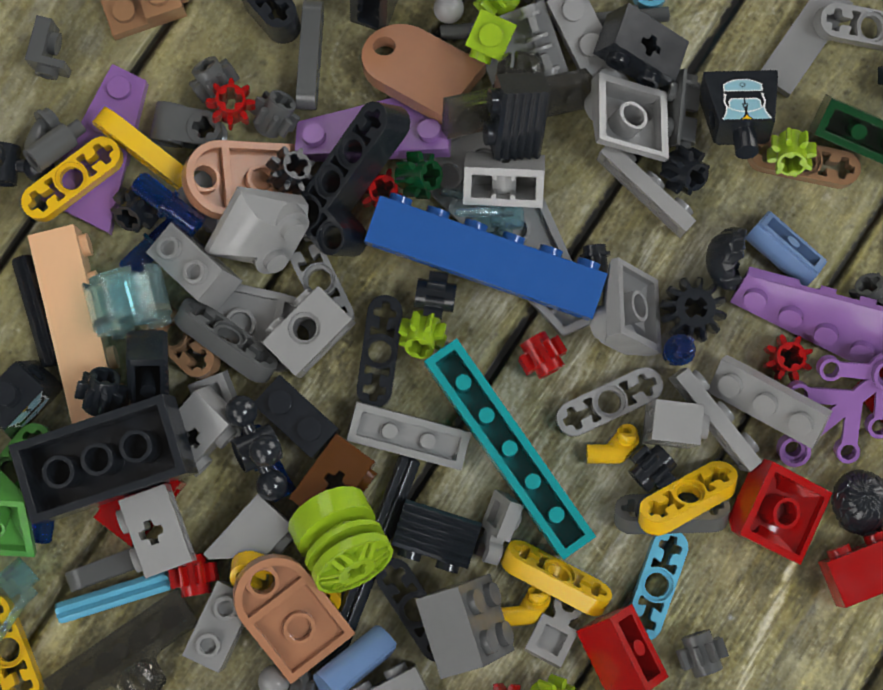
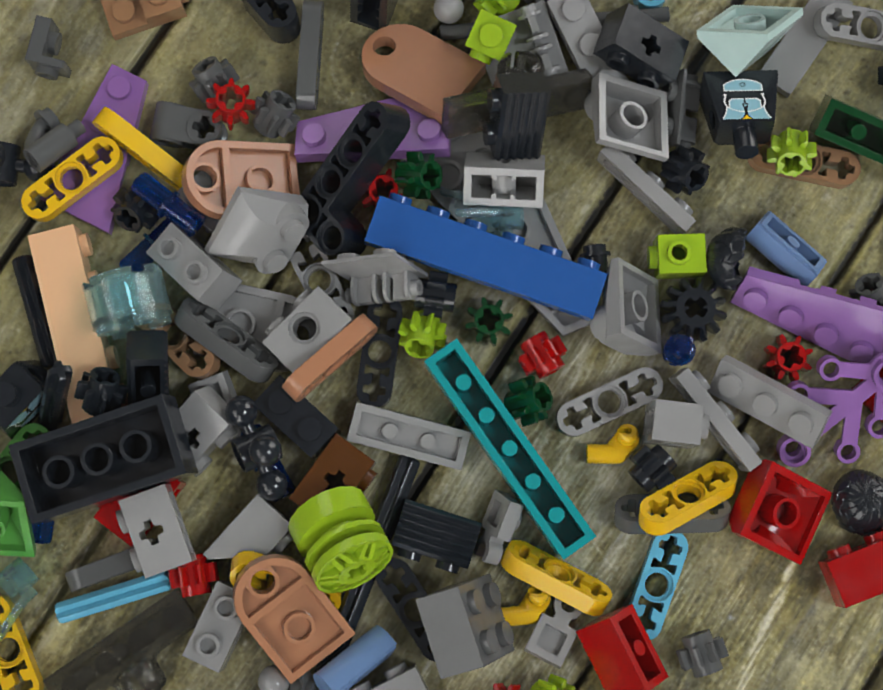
(55, 395): none -> black axle
(290, 171): black gear -> none
(329, 358): none -> nougat beam
(378, 277): none -> light grey hinge
(495, 312): none -> dark green gear
(528, 400): none -> dark green gear
(678, 256): none -> lime brick
(746, 33): none -> light aqua slope

